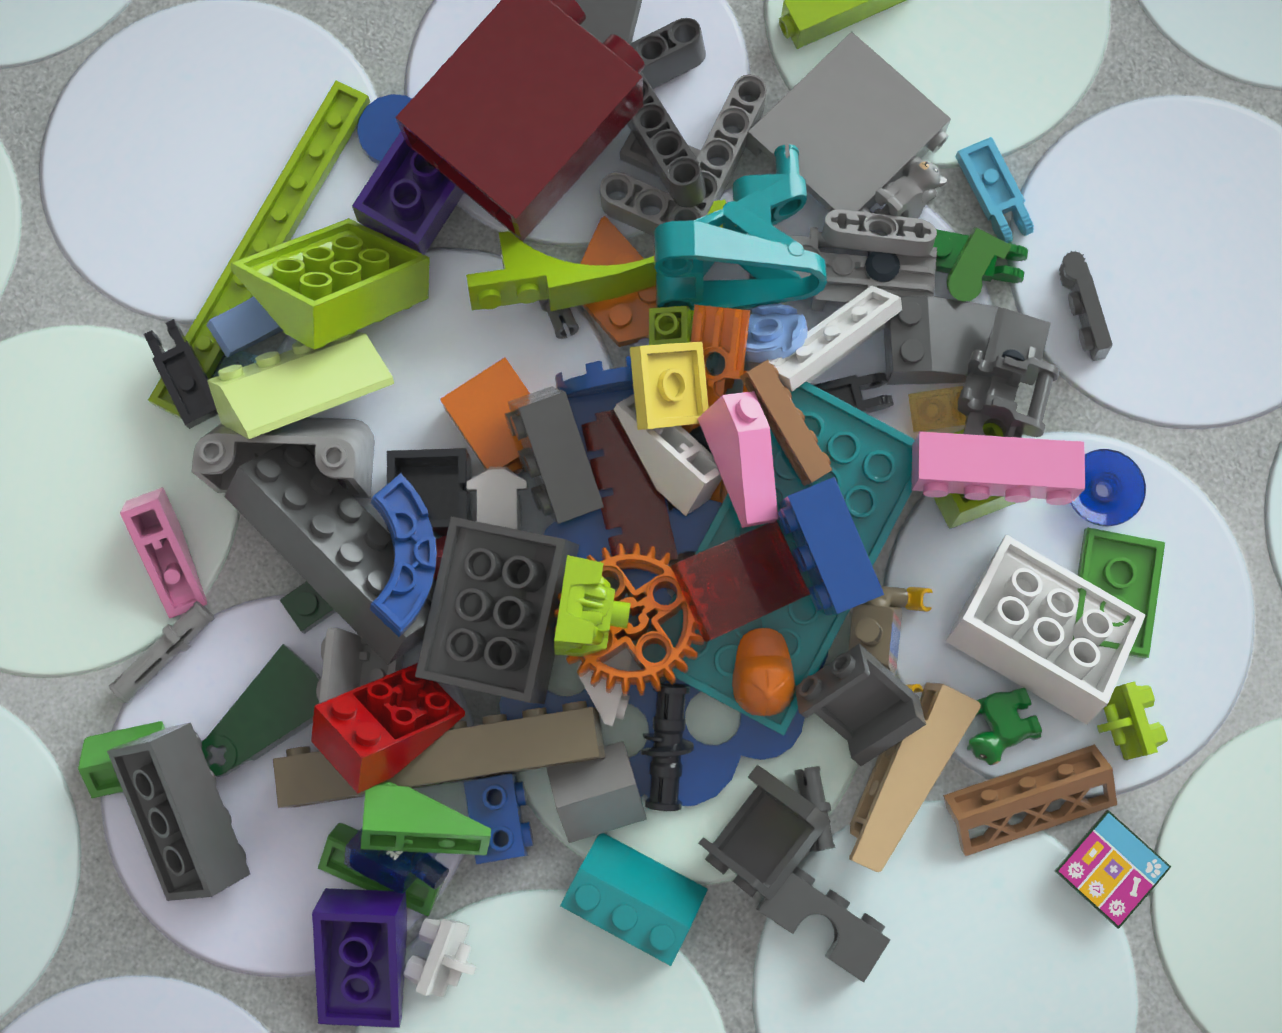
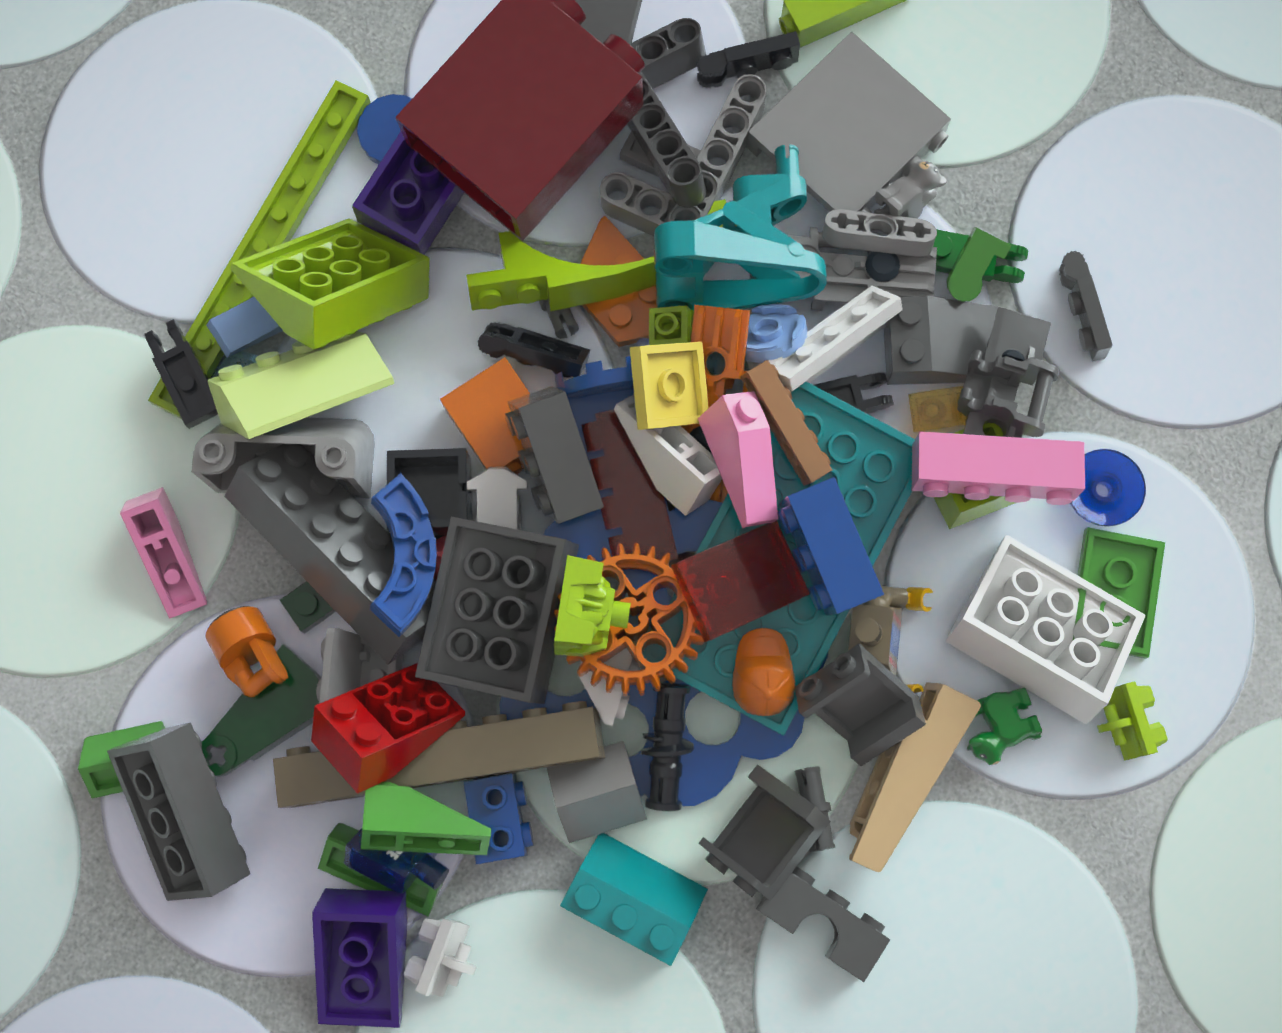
(175, 638): light grey pin -> none
(240, 640): none -> orange piece
(533, 349): none -> black hinge
(748, 58): none -> black hinge
(994, 188): medium azure hinge -> none
(1031, 792): medium nougat fence -> none
(1112, 869): piece -> none

